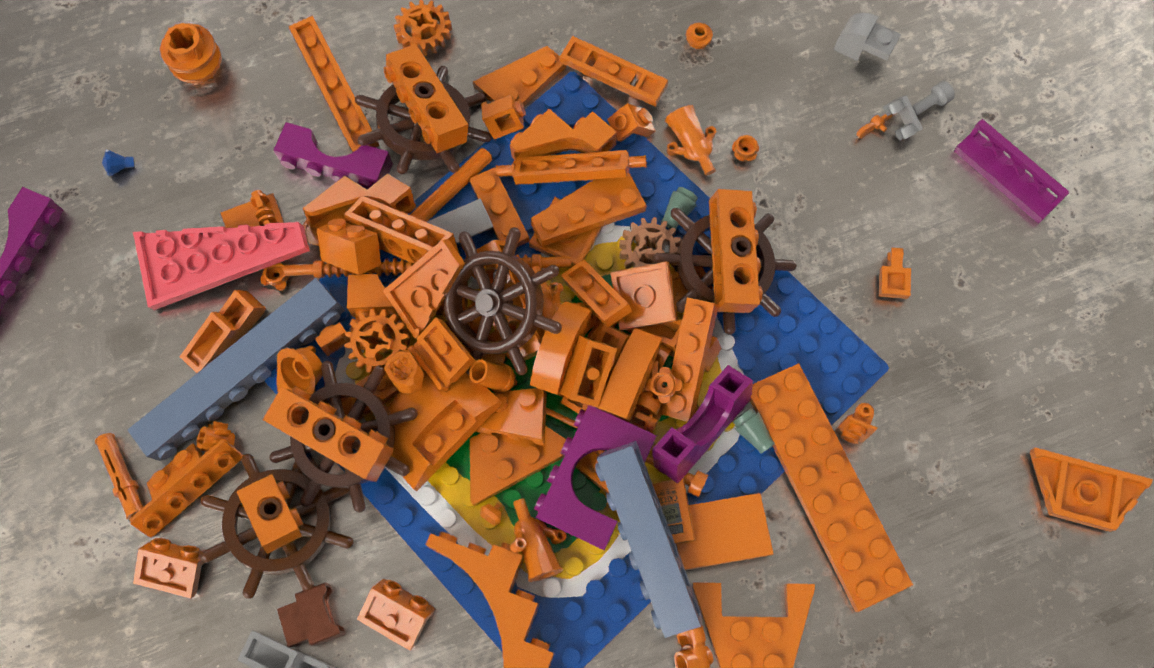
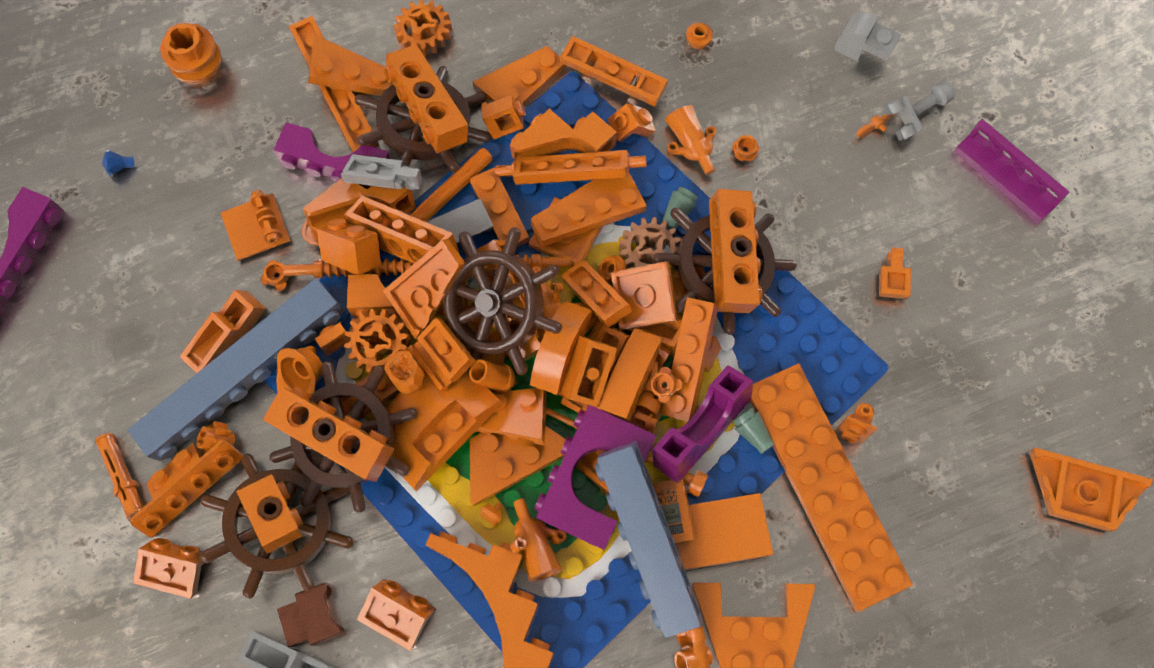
(202, 258): coral wing -> none
(344, 69): none -> orange wing
(381, 173): none -> light grey hinge
(611, 264): none -> orange plate

